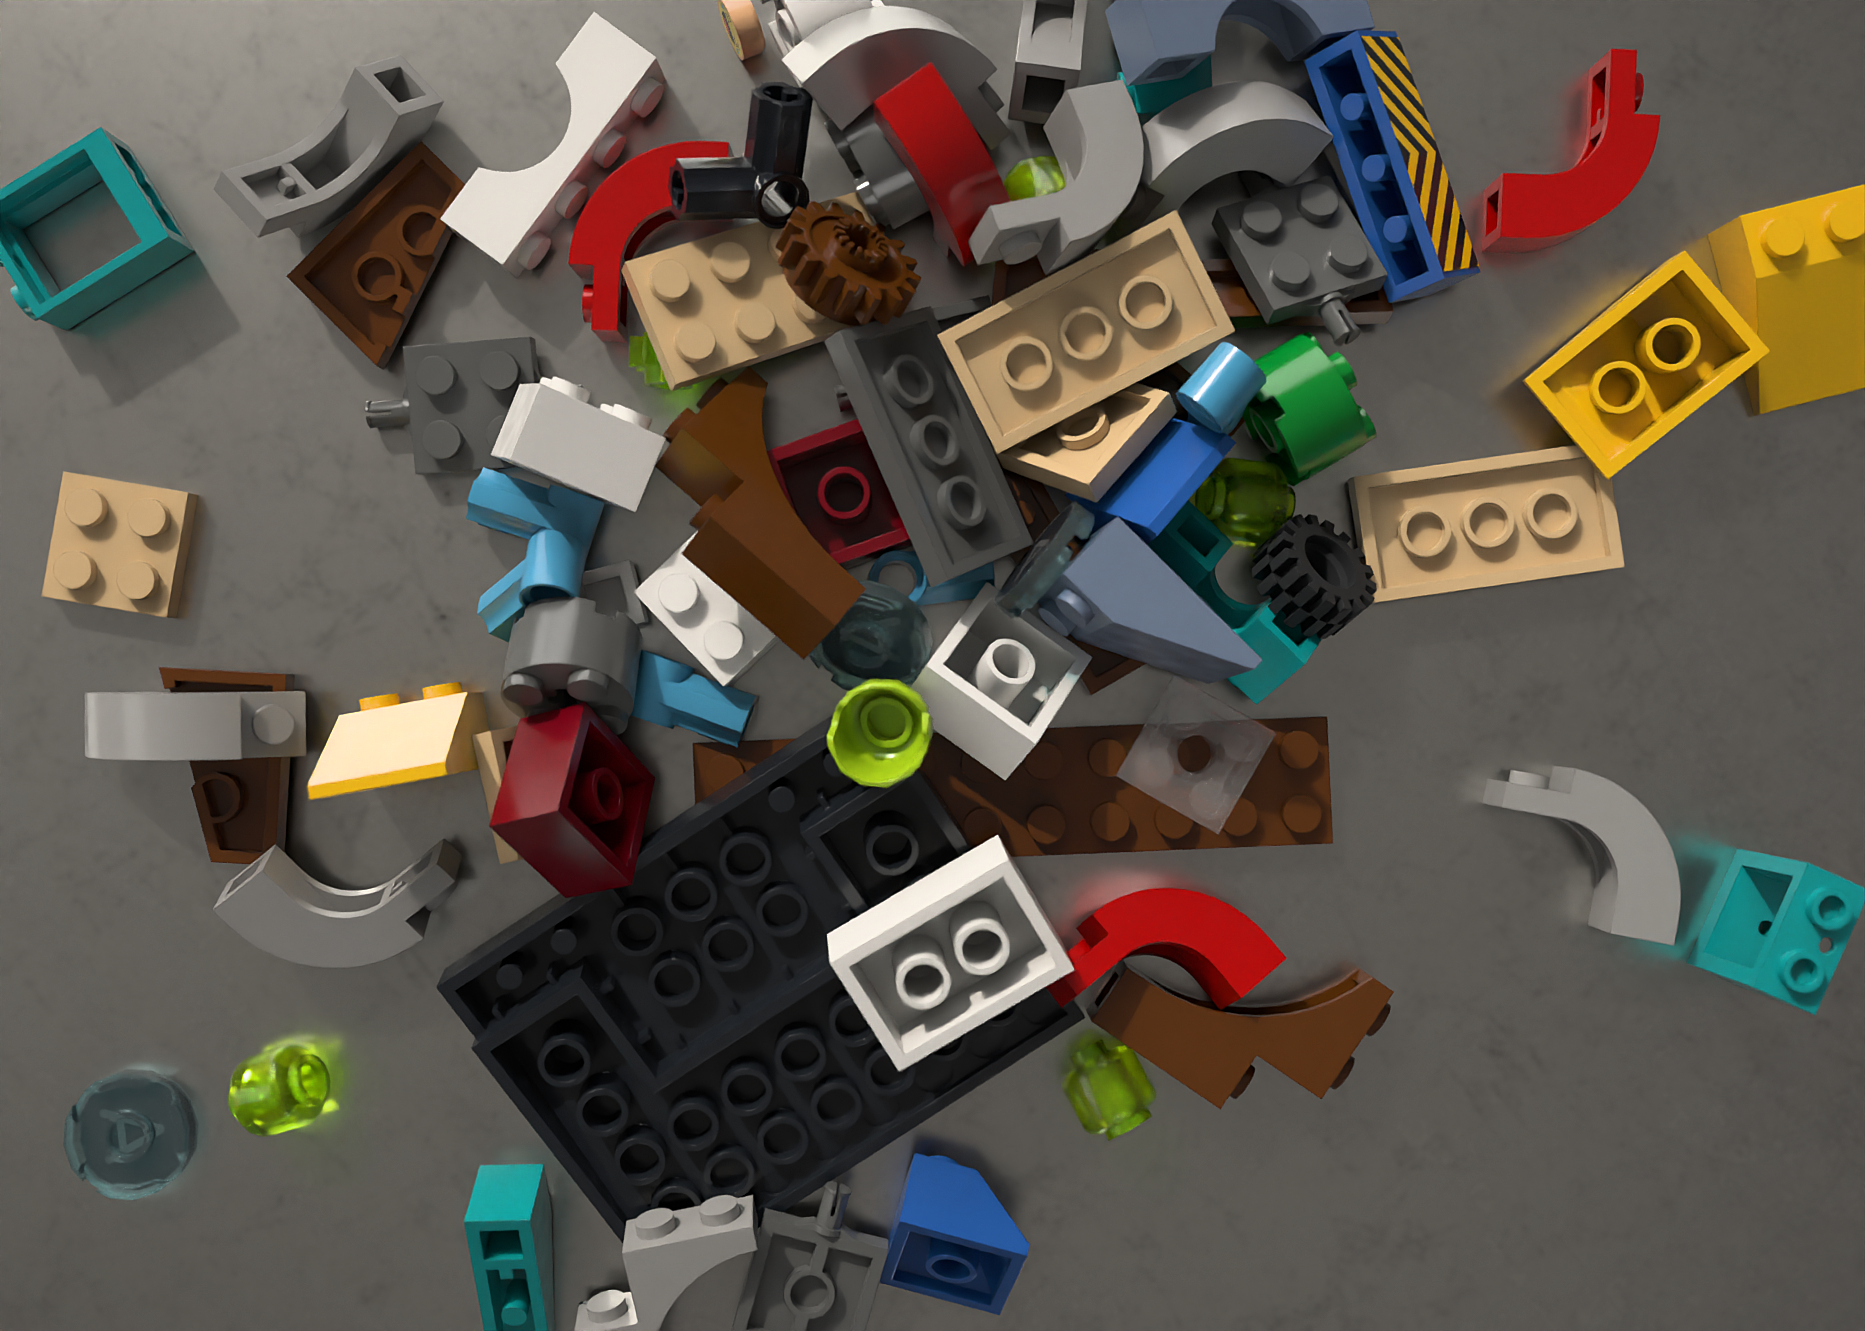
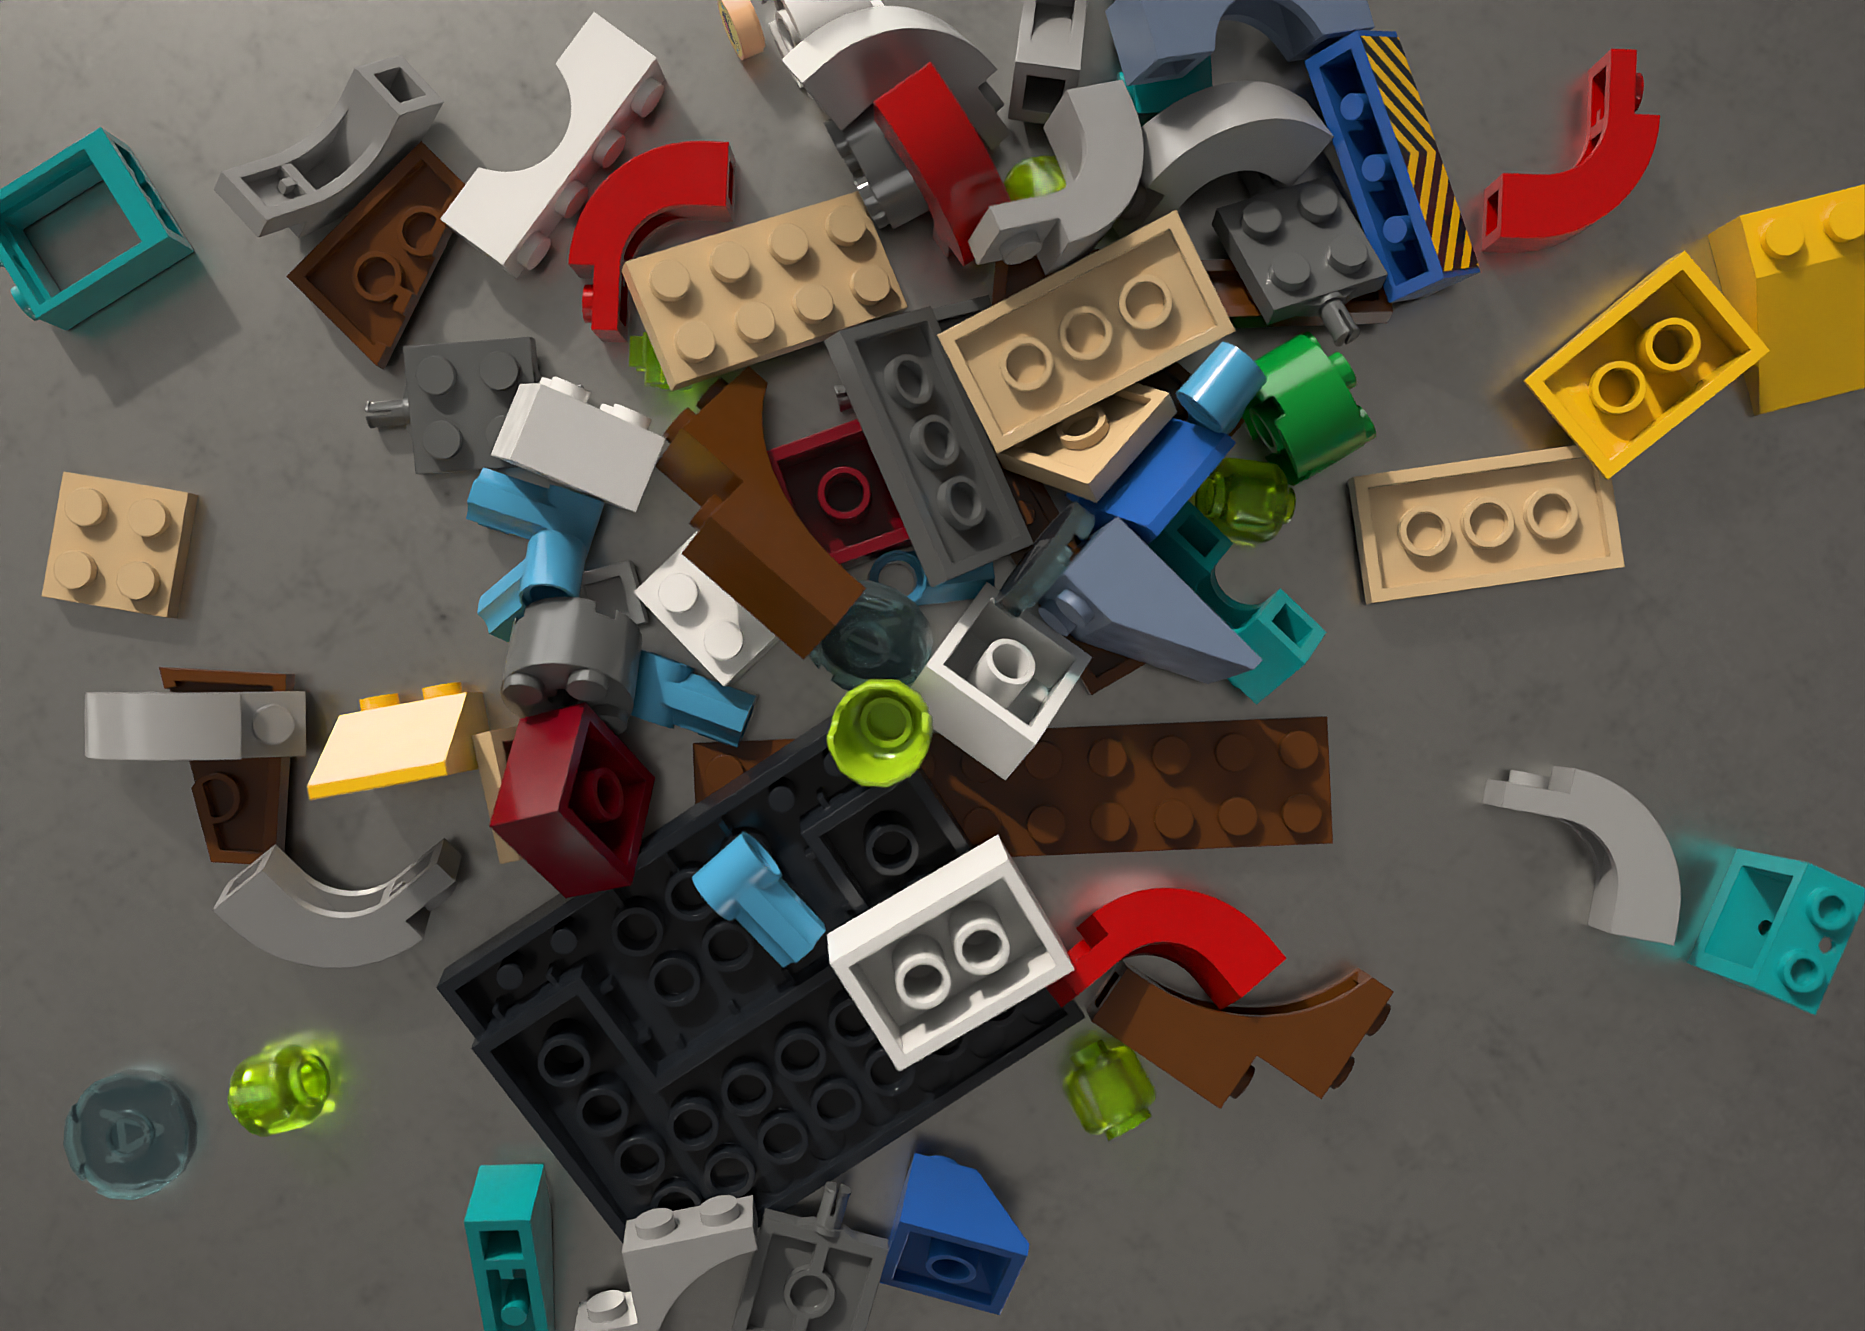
(748, 886): none -> dark azure piece
(773, 153): black piece -> none
(846, 265): reddish brown gear -> none
(1235, 747): clear piece -> none
(1313, 576): black tyre -> none

